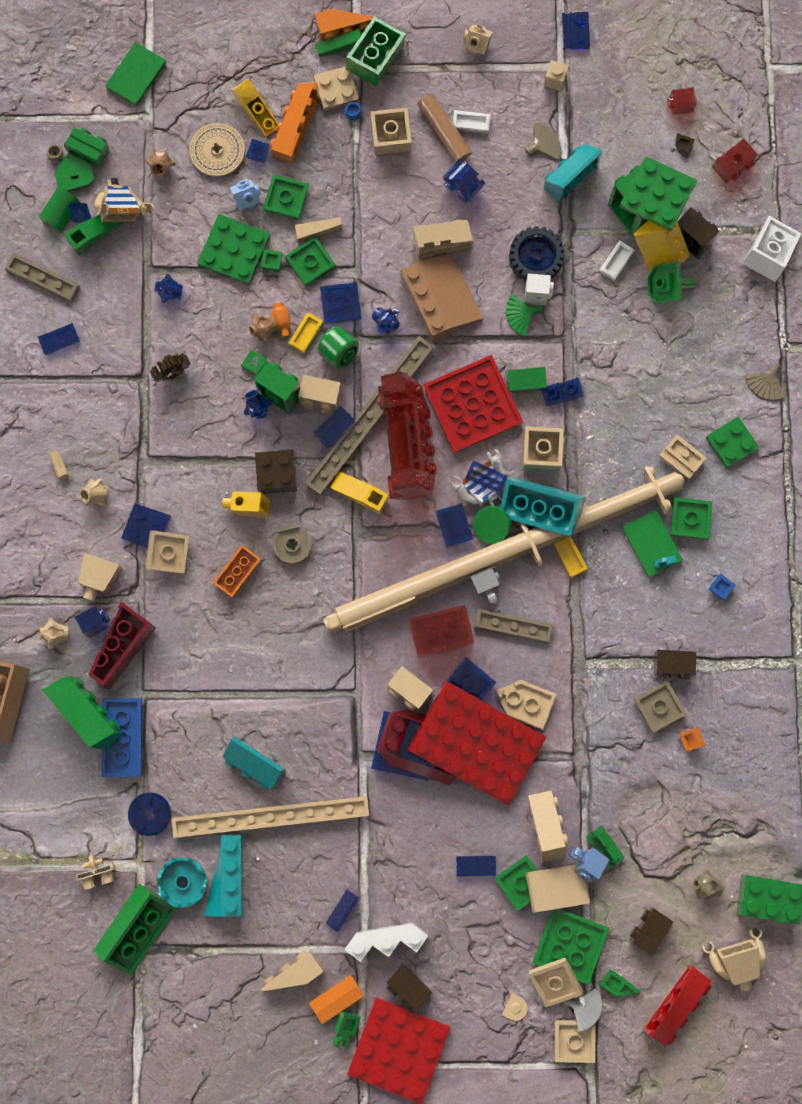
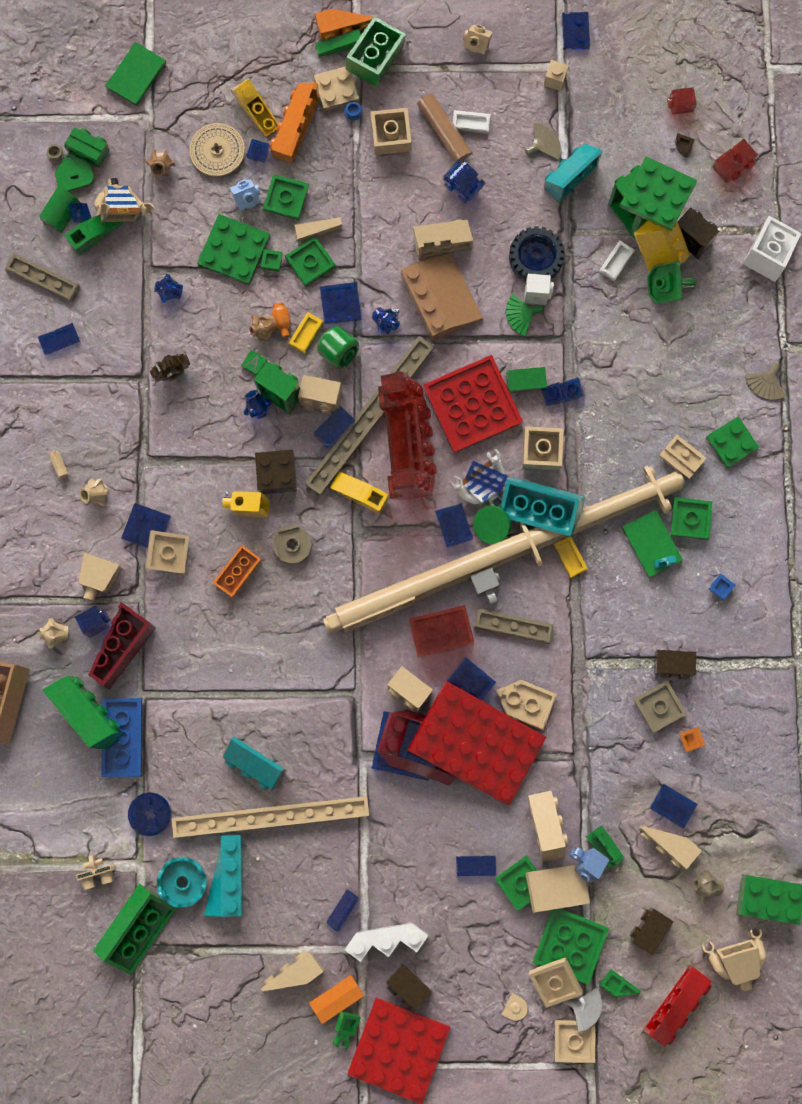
(673, 806): none -> clear blue plate
(677, 847): none -> tan slope

